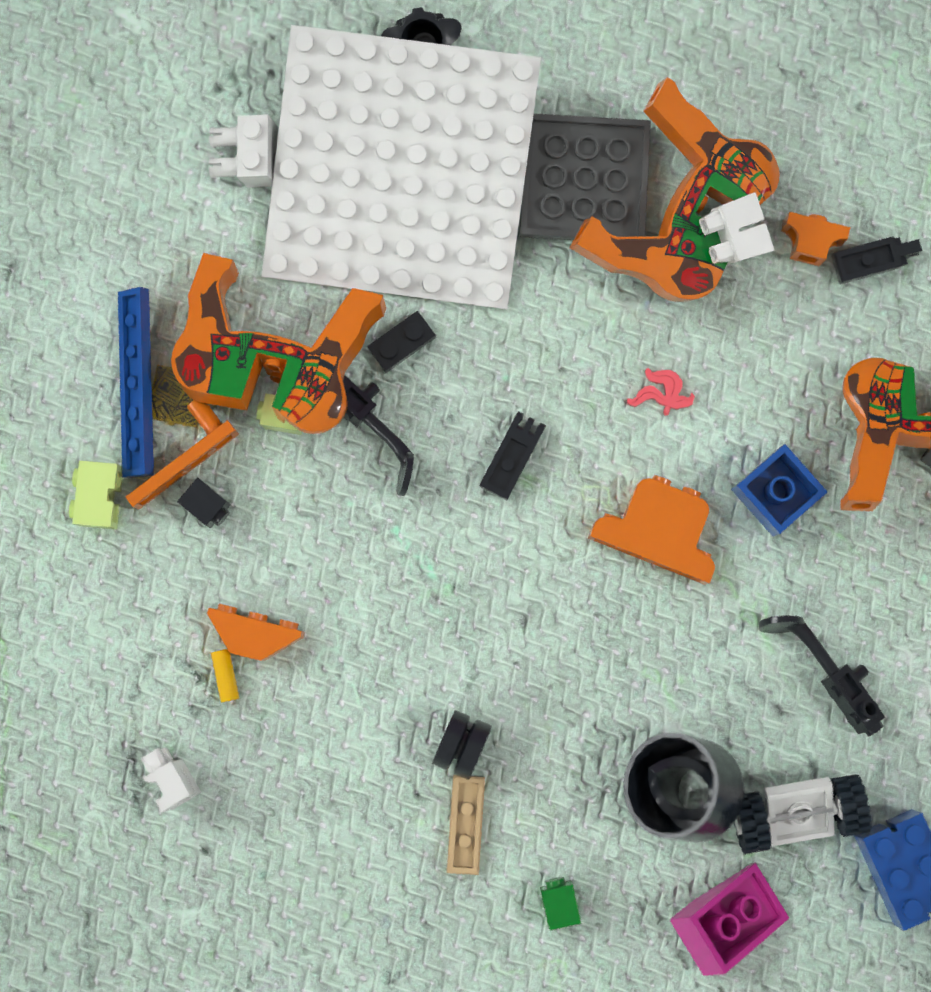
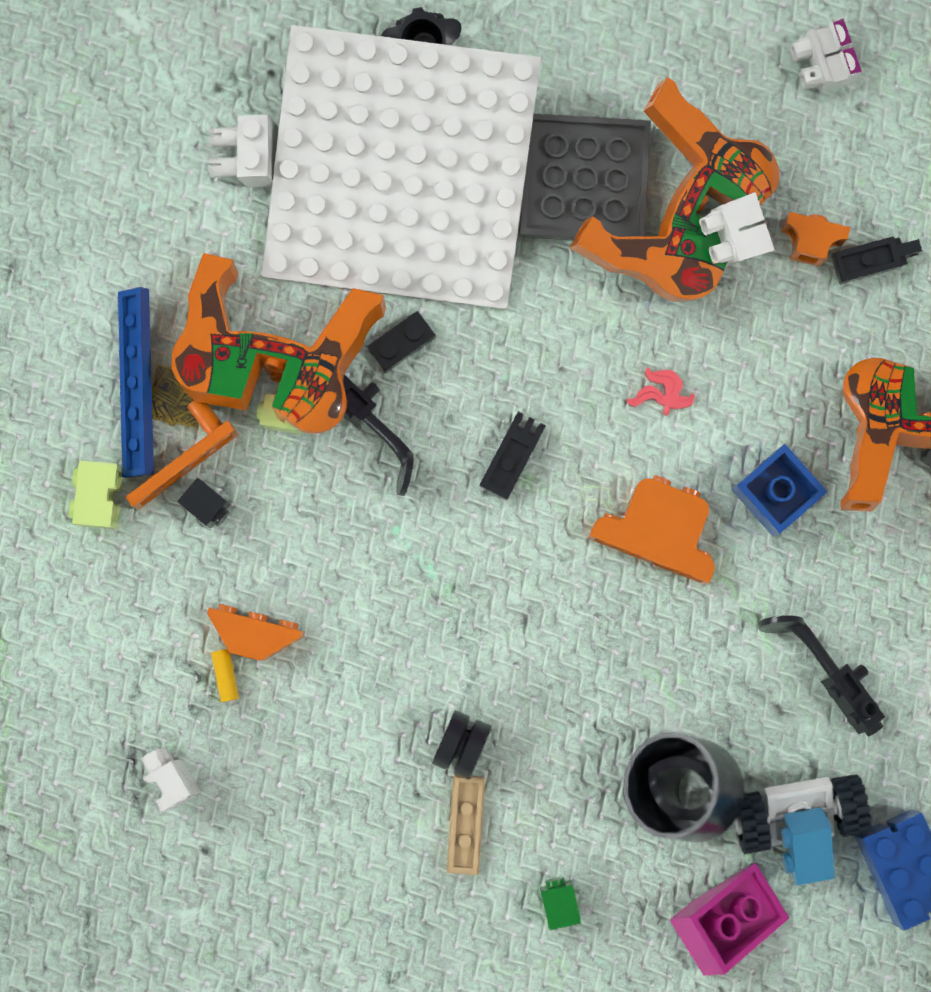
(808, 846): none -> dark azure piece
(829, 55): none -> white hips

